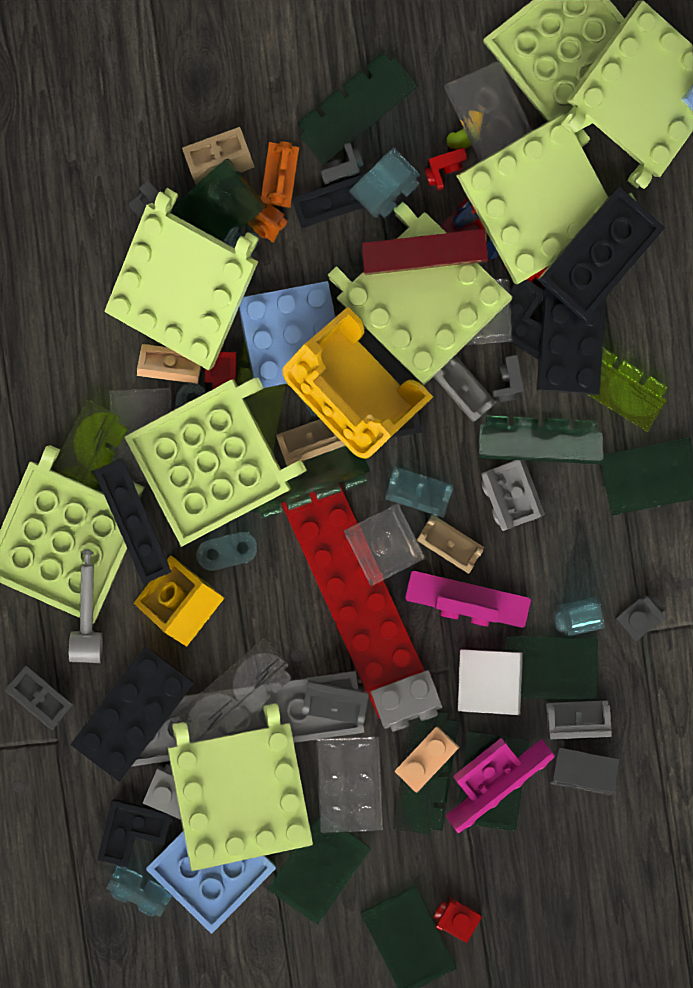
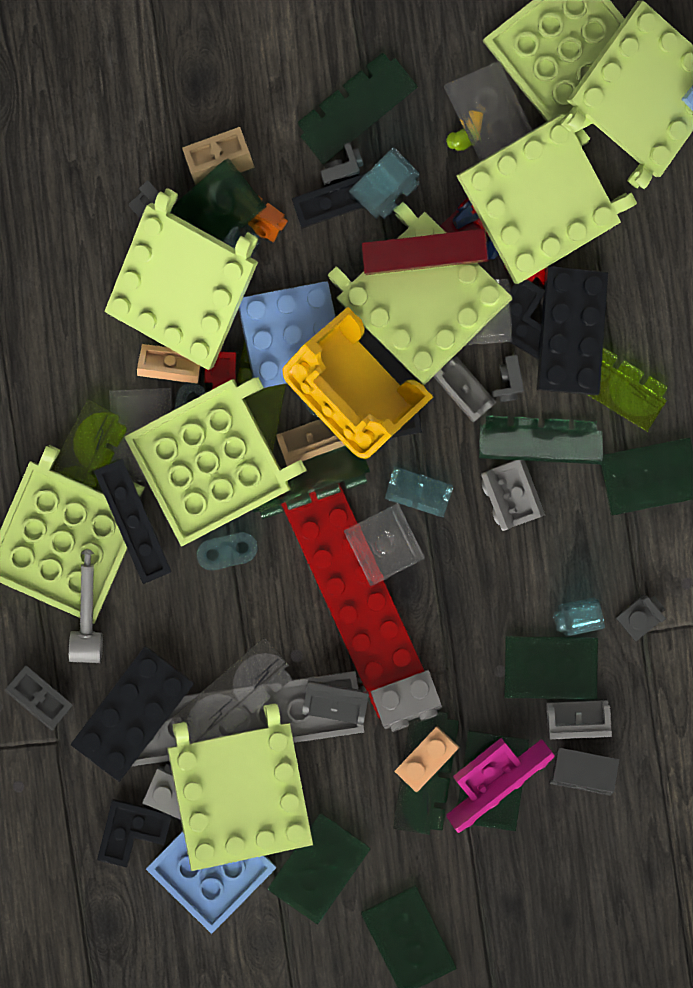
(128, 889): clear light blue hinge -> none
(179, 602): yellow slope -> none
(279, 174): orange hinge -> none
(349, 785): clear plate -> none
(449, 162): red bracket -> none
(450, 543): tan hinge -> none
(456, 919): red bracket -> none
(467, 599): dark pink bracket -> none
(490, 681): white tile -> none
(601, 253): black plate -> none

